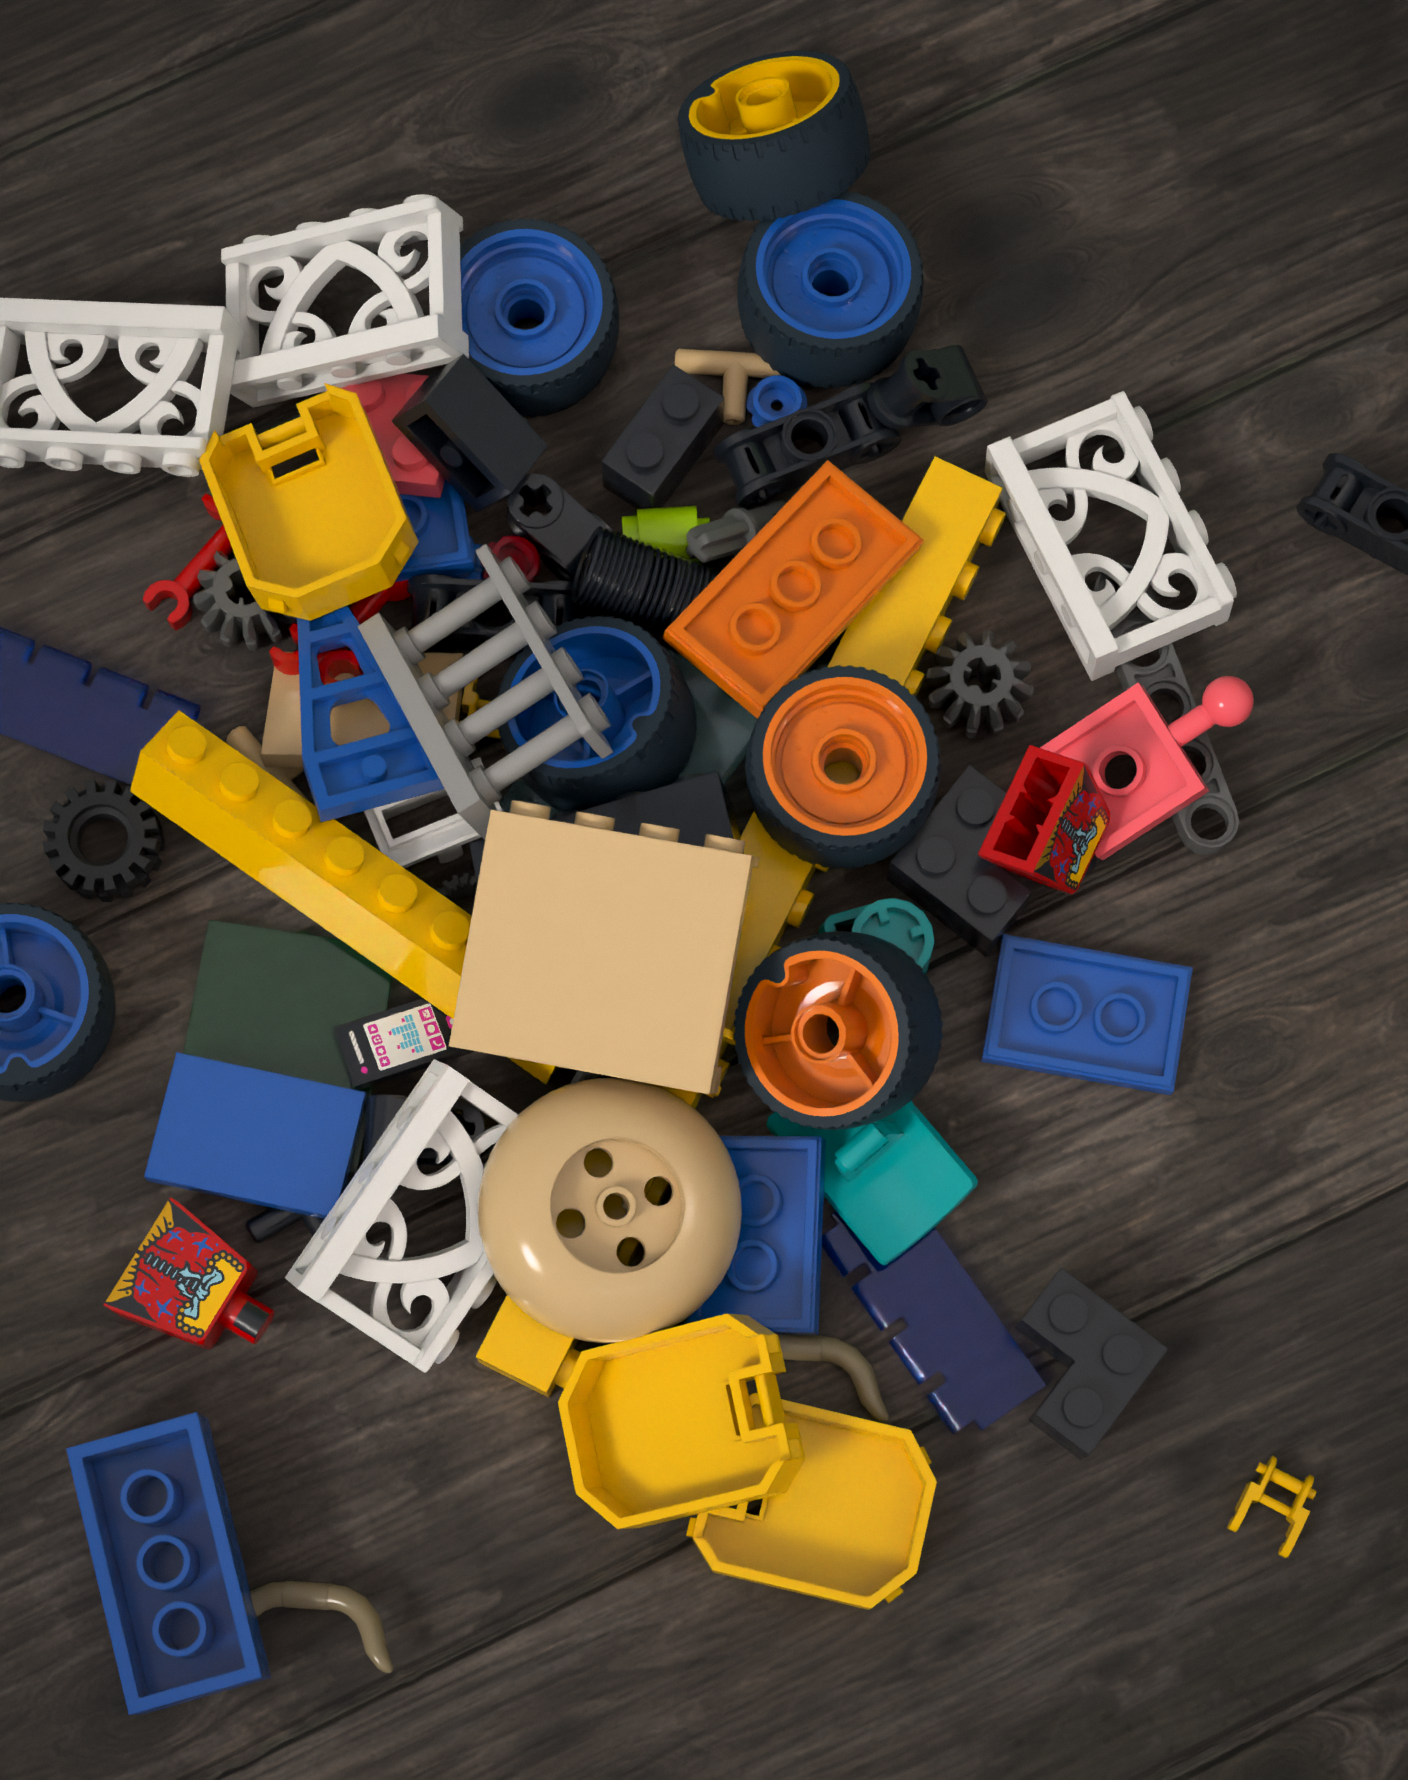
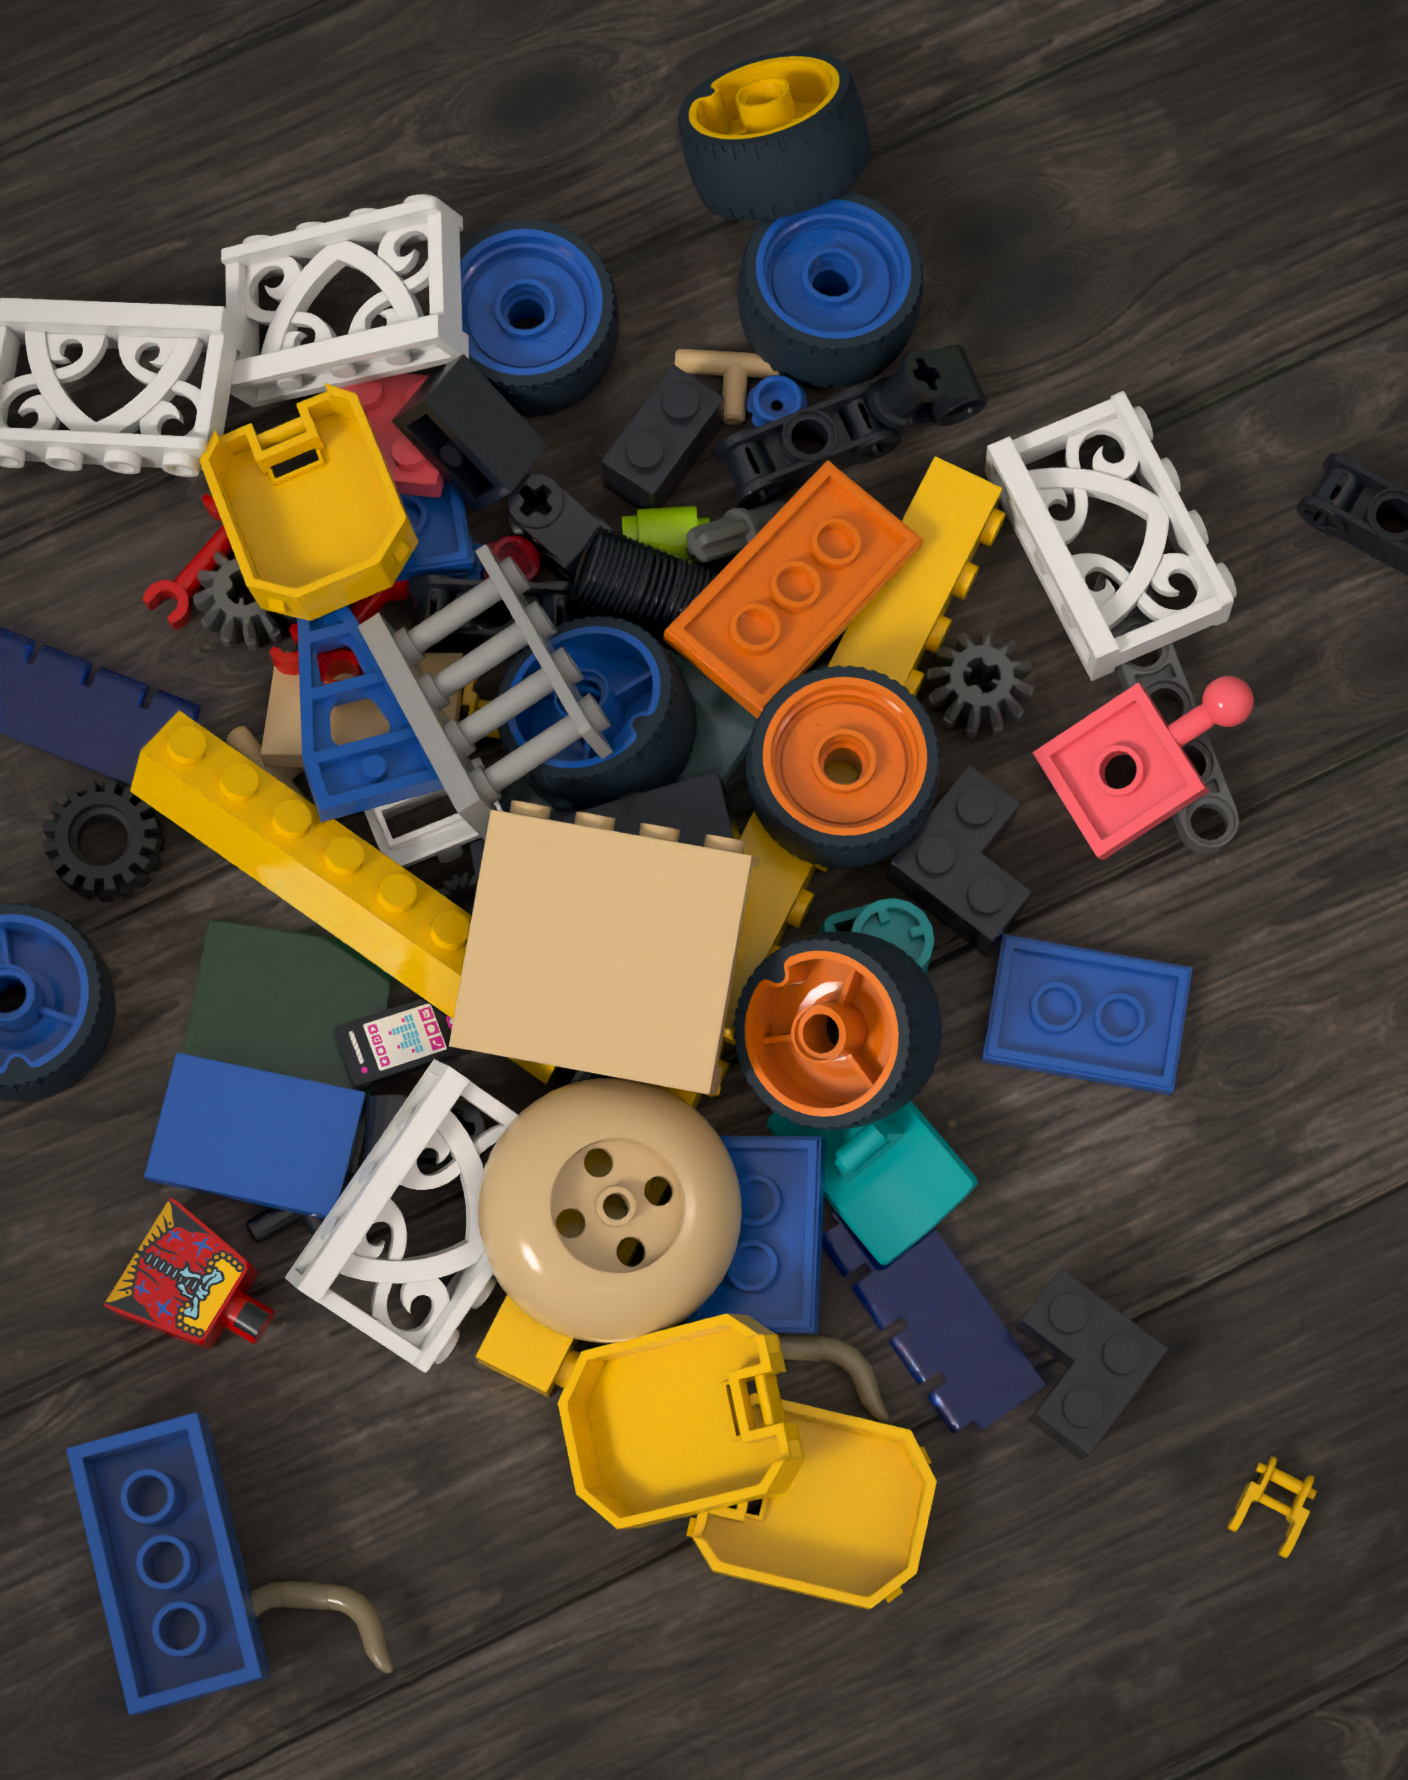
(1048, 822): red torso -> none

